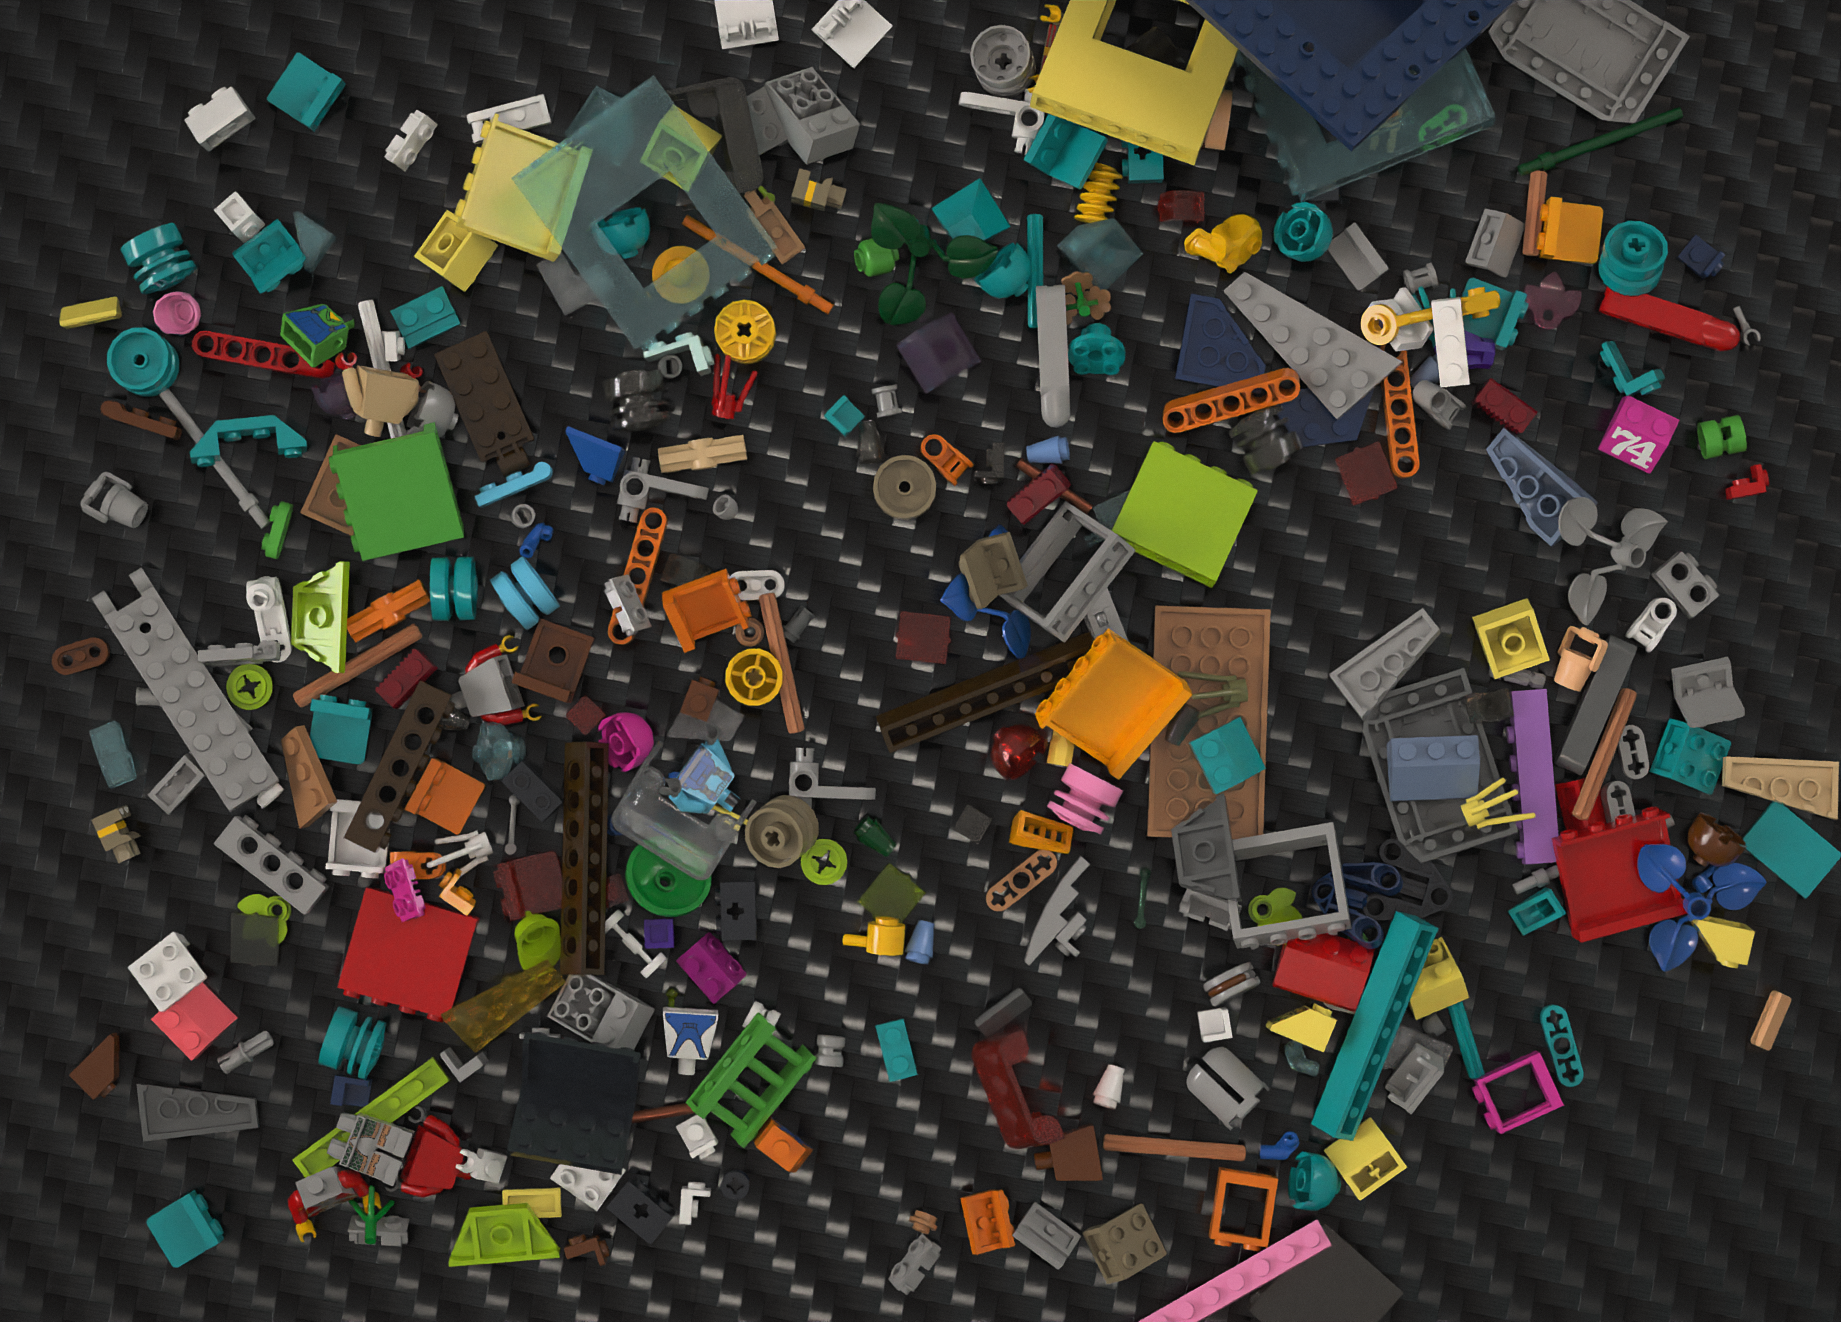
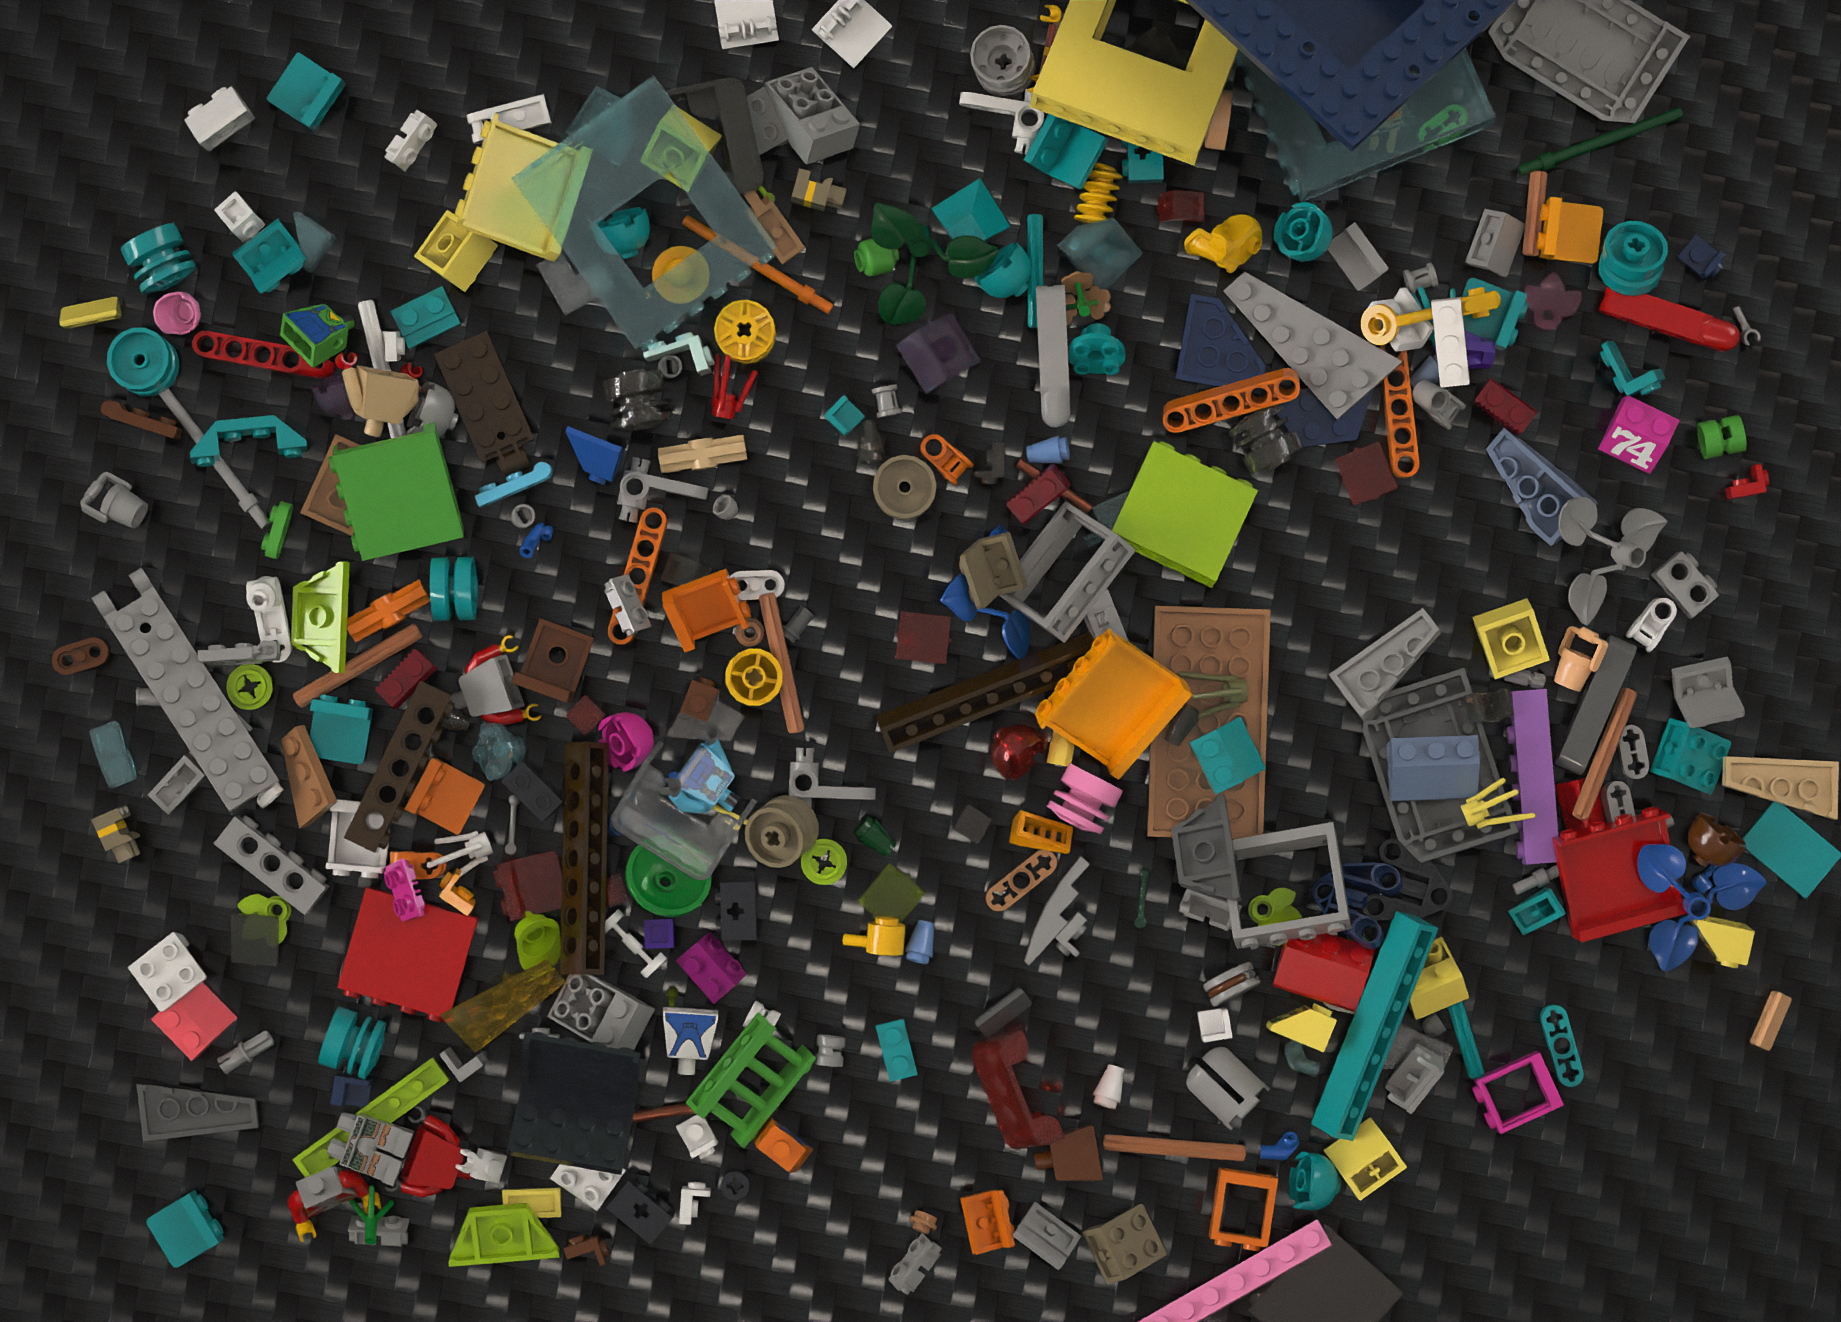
(100, 1069): reddish brown slope -> none
(522, 595): medium azure wheel -> none

